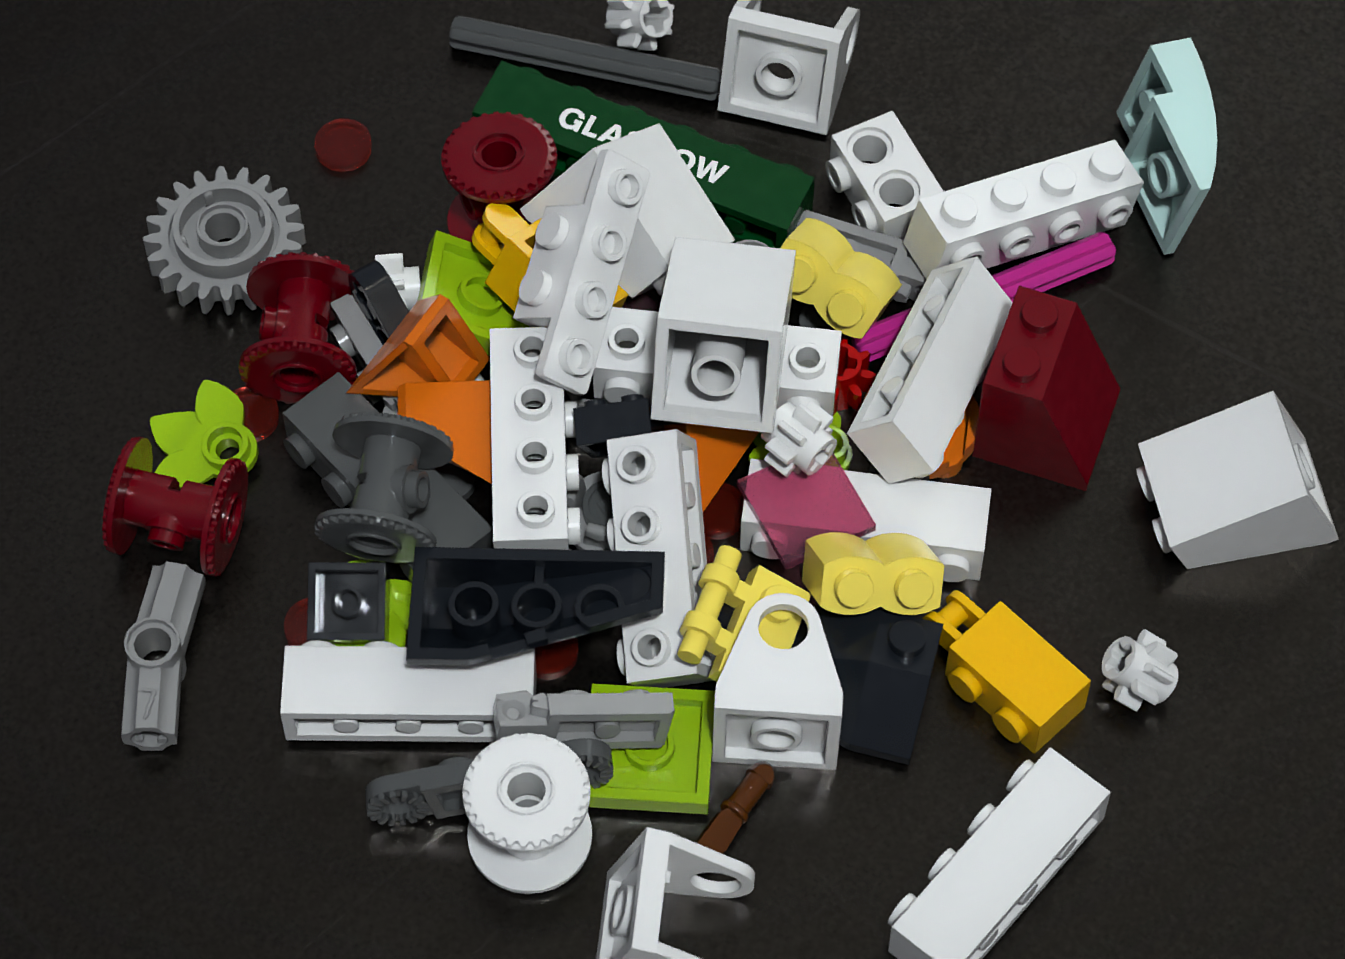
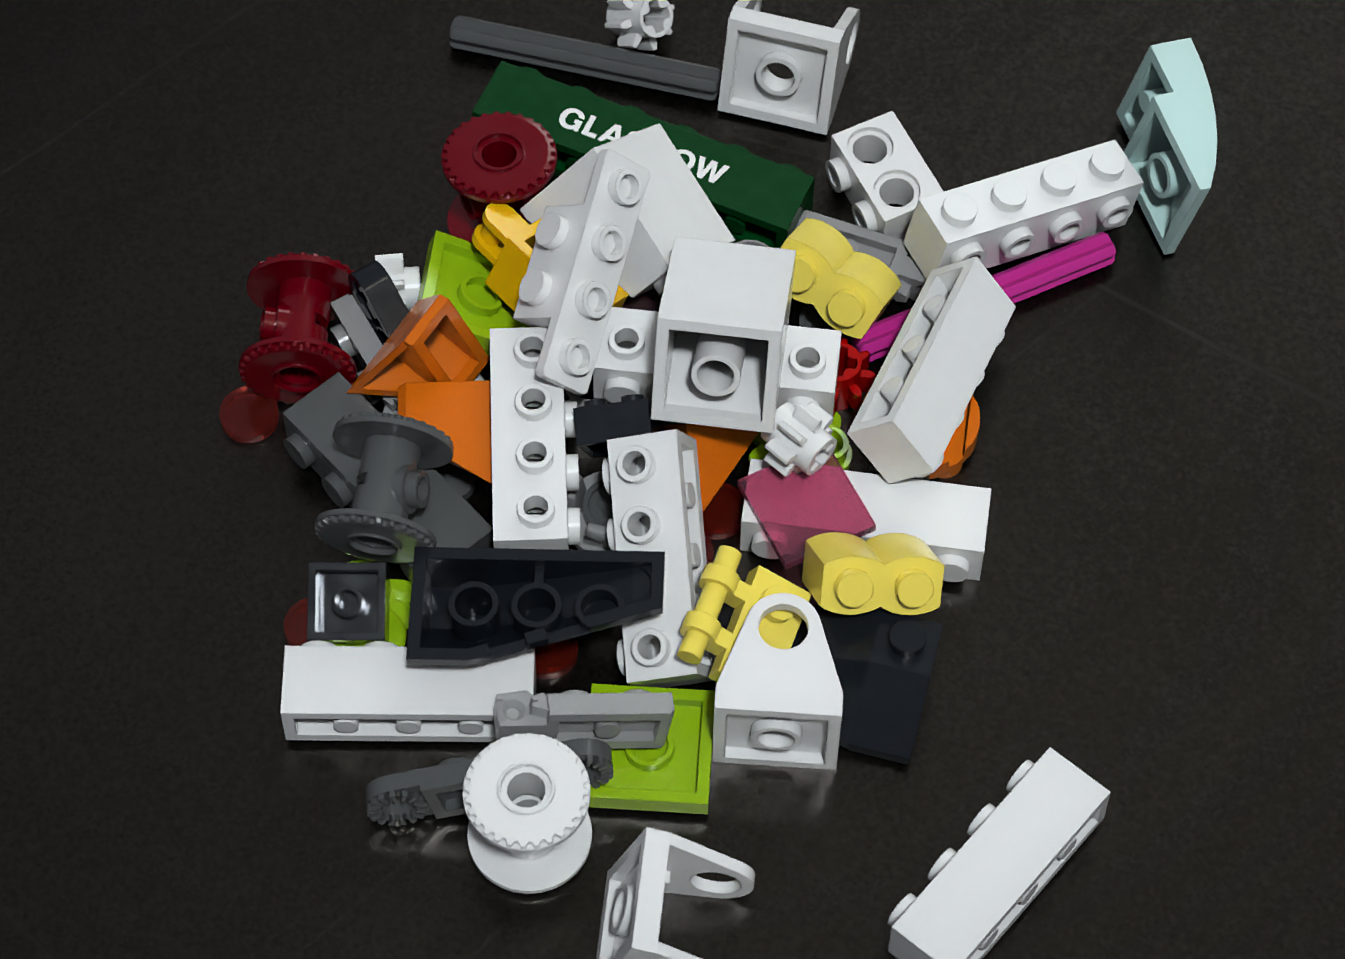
(155, 686): light grey piece -> none
(173, 516): dark red hose -> none
(186, 232): light grey gear -> none
(198, 438): lime plate -> none
(343, 144): clear red piece -> none
(735, 810): reddish brown piece -> none
(1009, 671): yellow brick -> none
(1046, 393): dark red slope -> none
(1140, 670): white gear -> none
(1235, 486): white slope -> none

